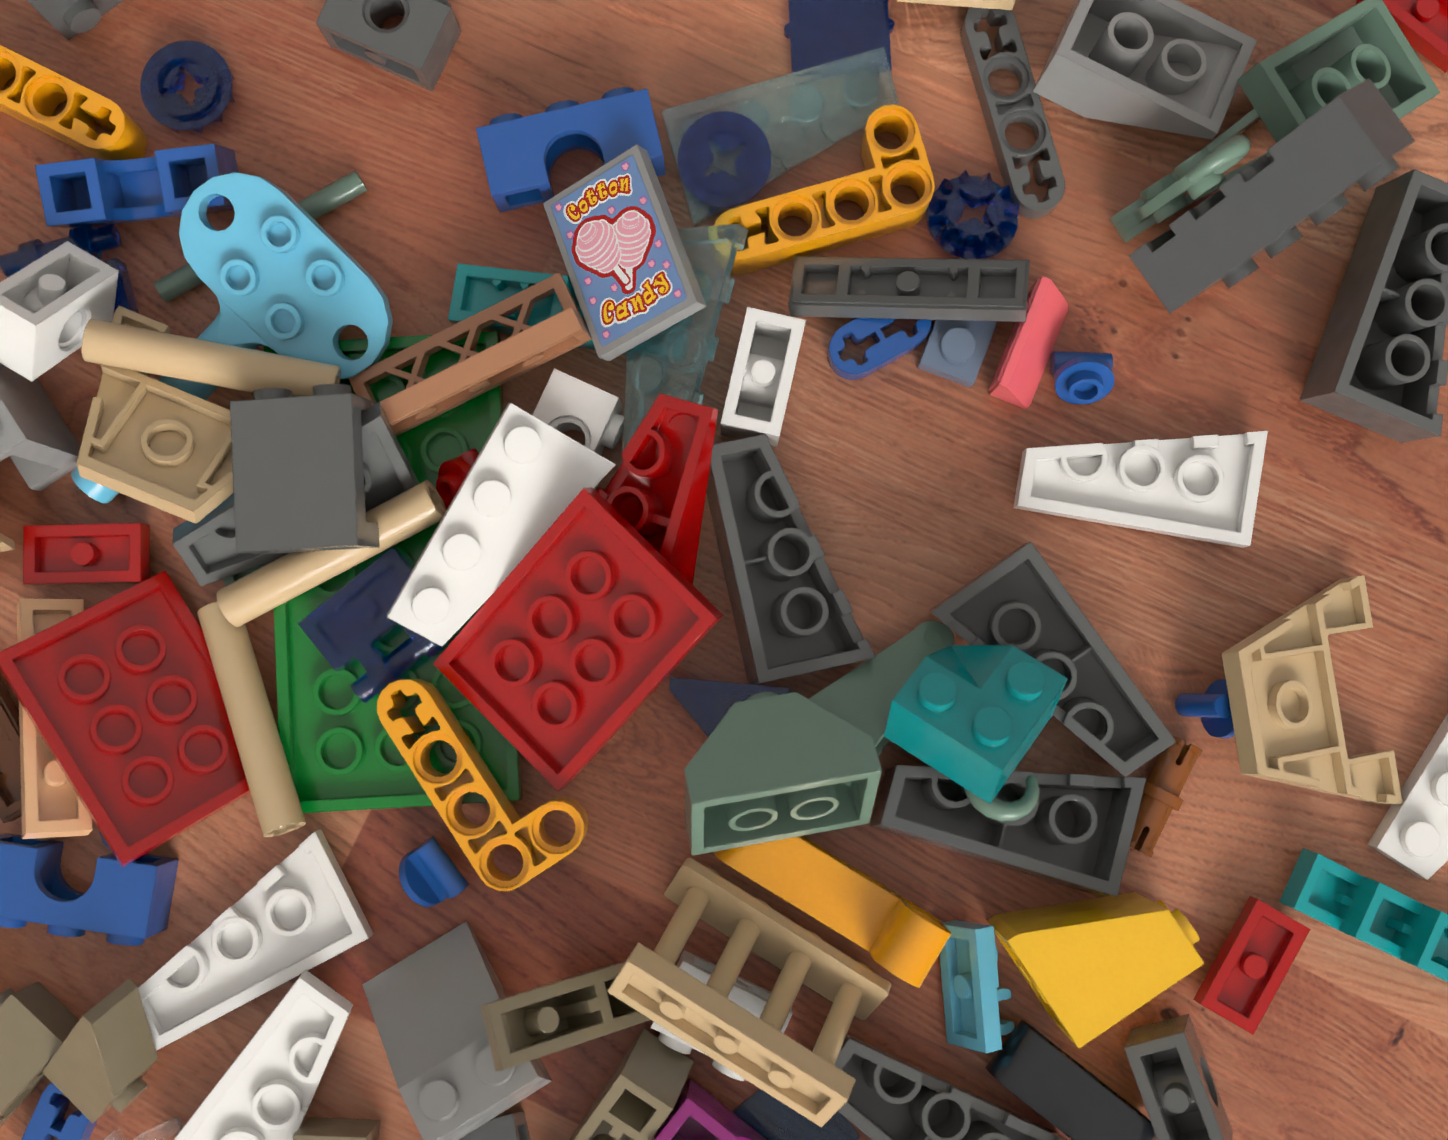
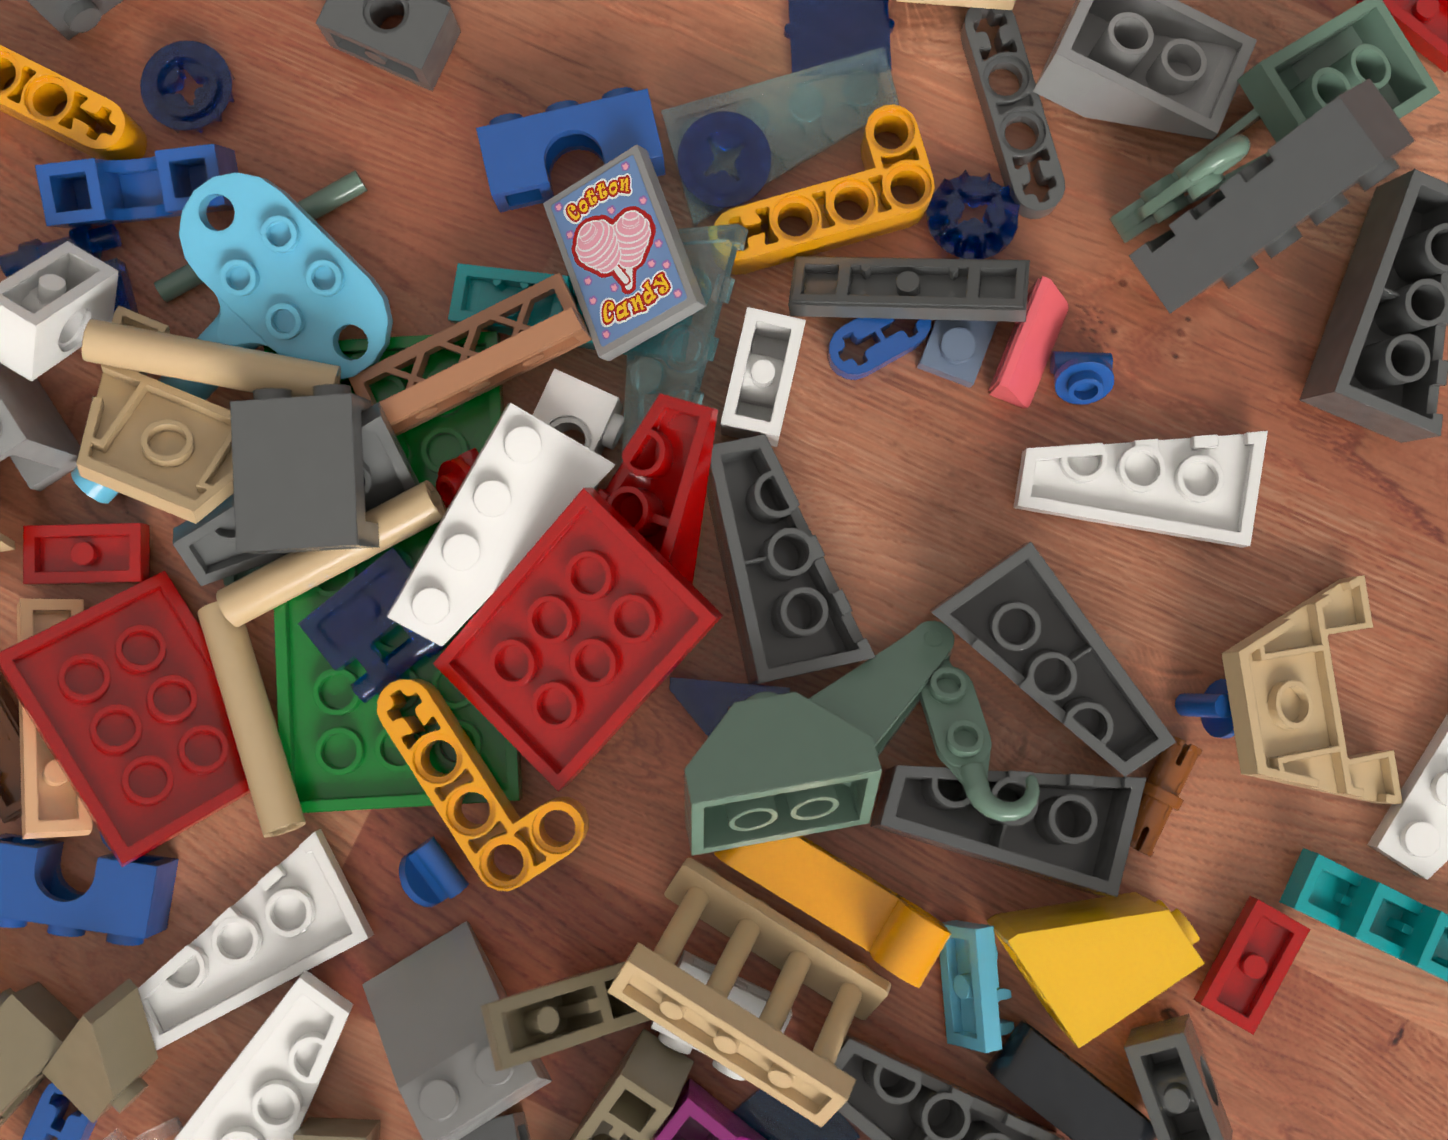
(974, 712): teal slope -> none

